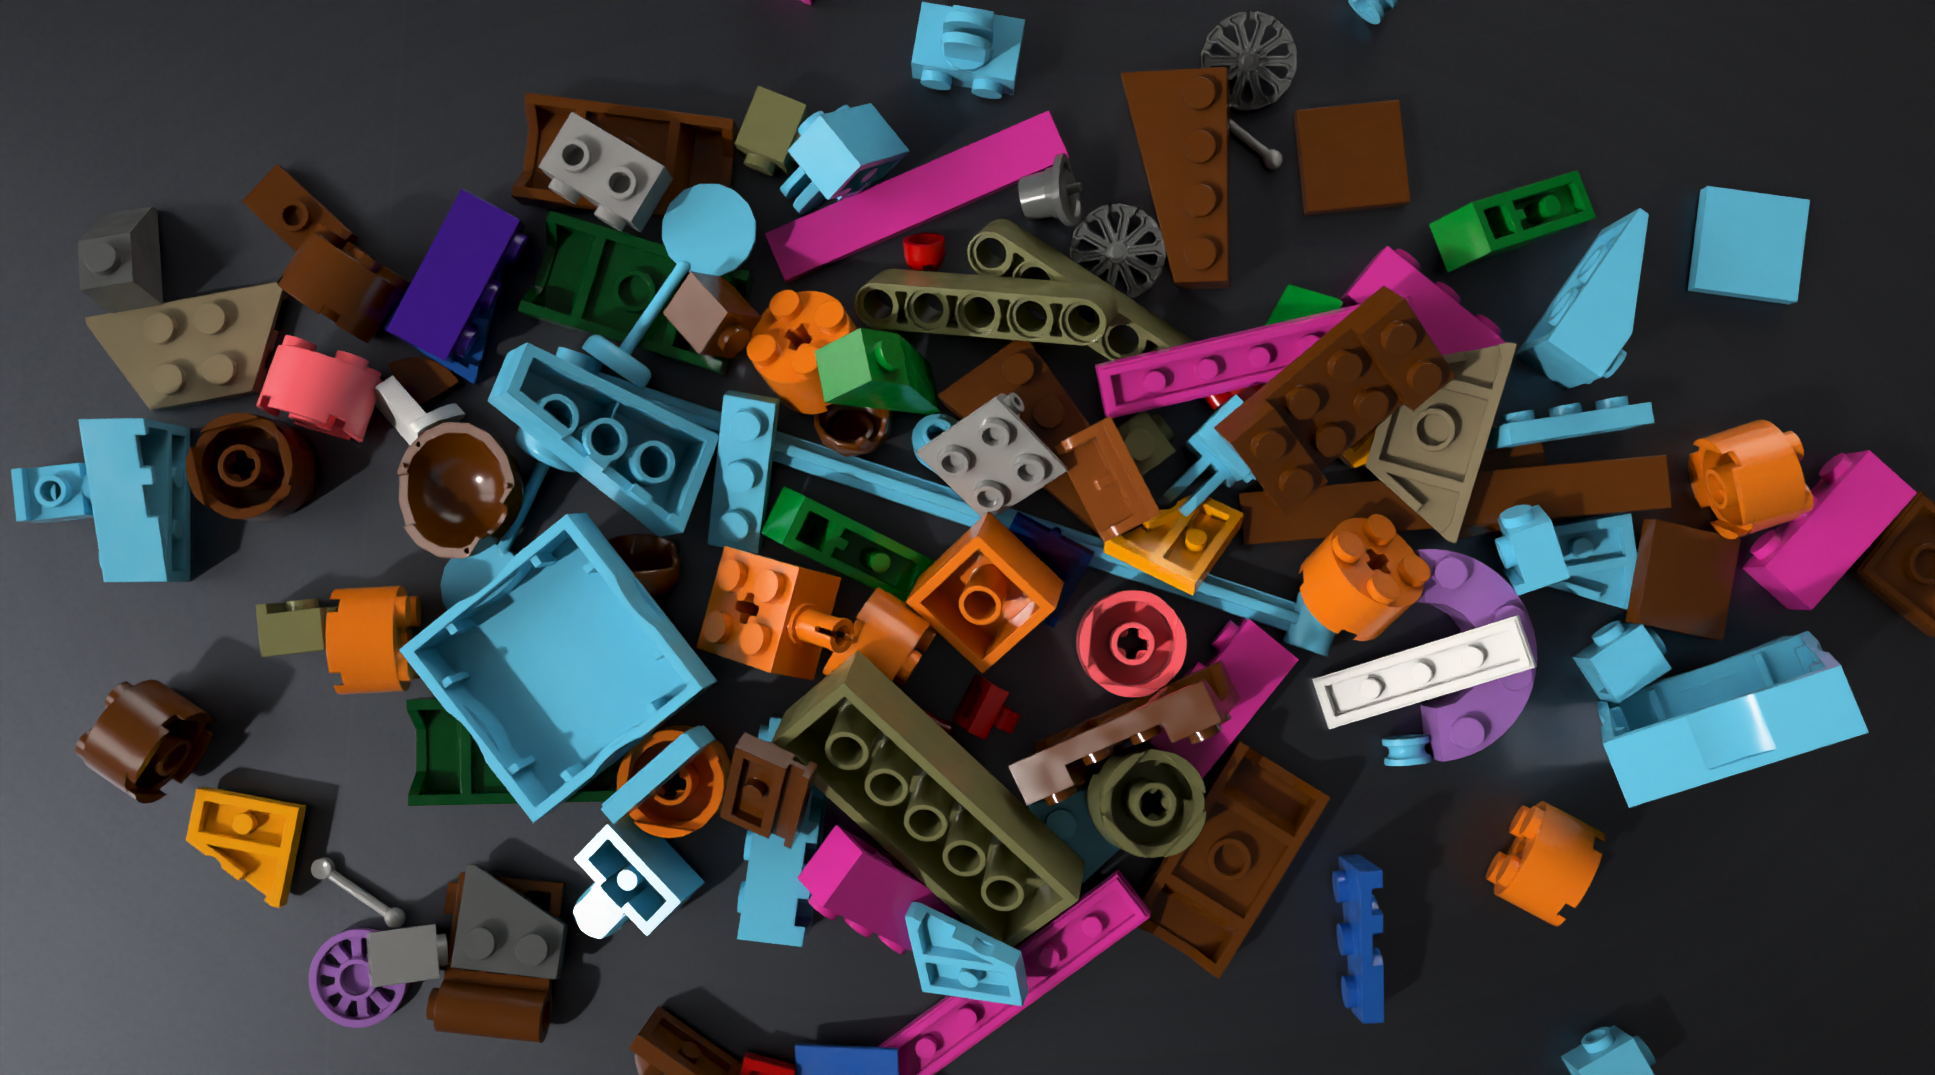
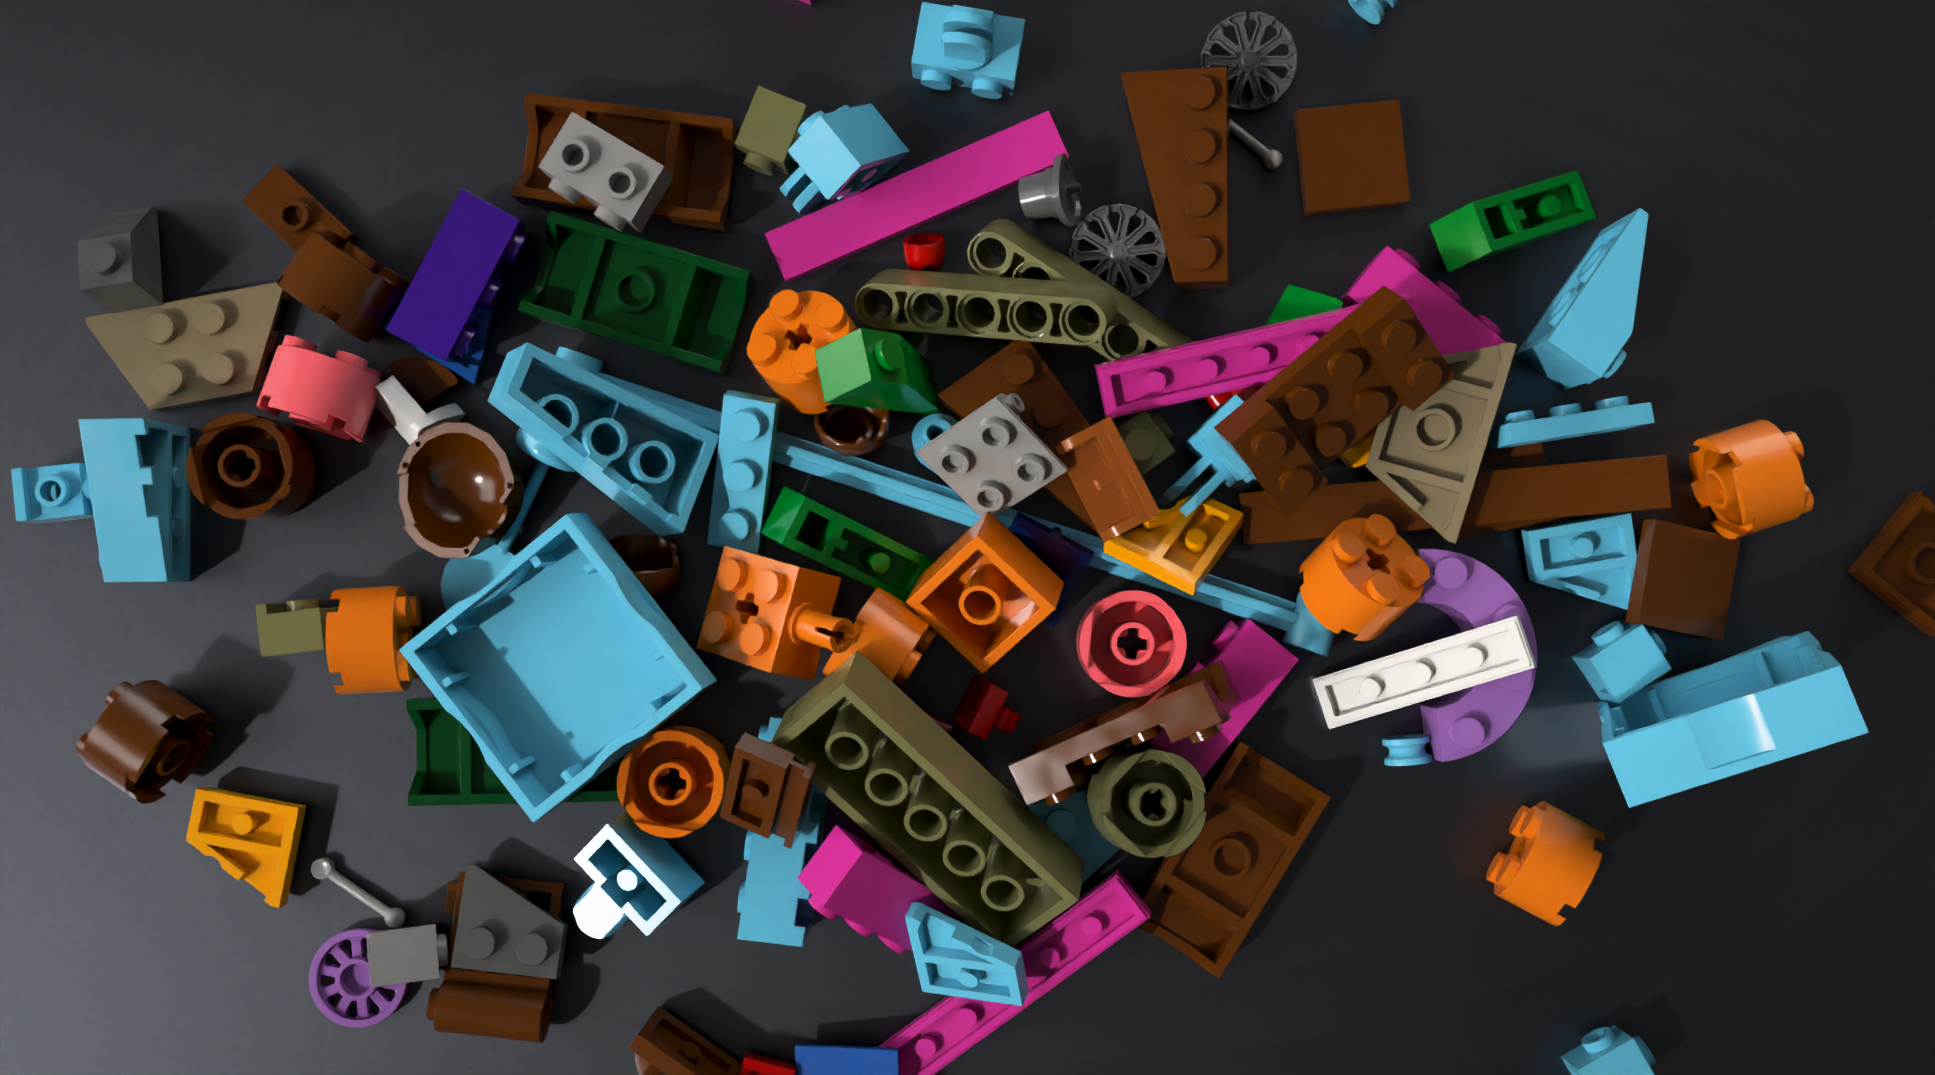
(657, 773): medium azure tile -> none
(704, 232): medium azure piece -> none
(712, 315): brick -> none
(1362, 921): blue wing -> none
(1529, 549): medium azure brick -> none
(1748, 245): medium azure tile -> none
(1815, 550): dark pink brick -> none

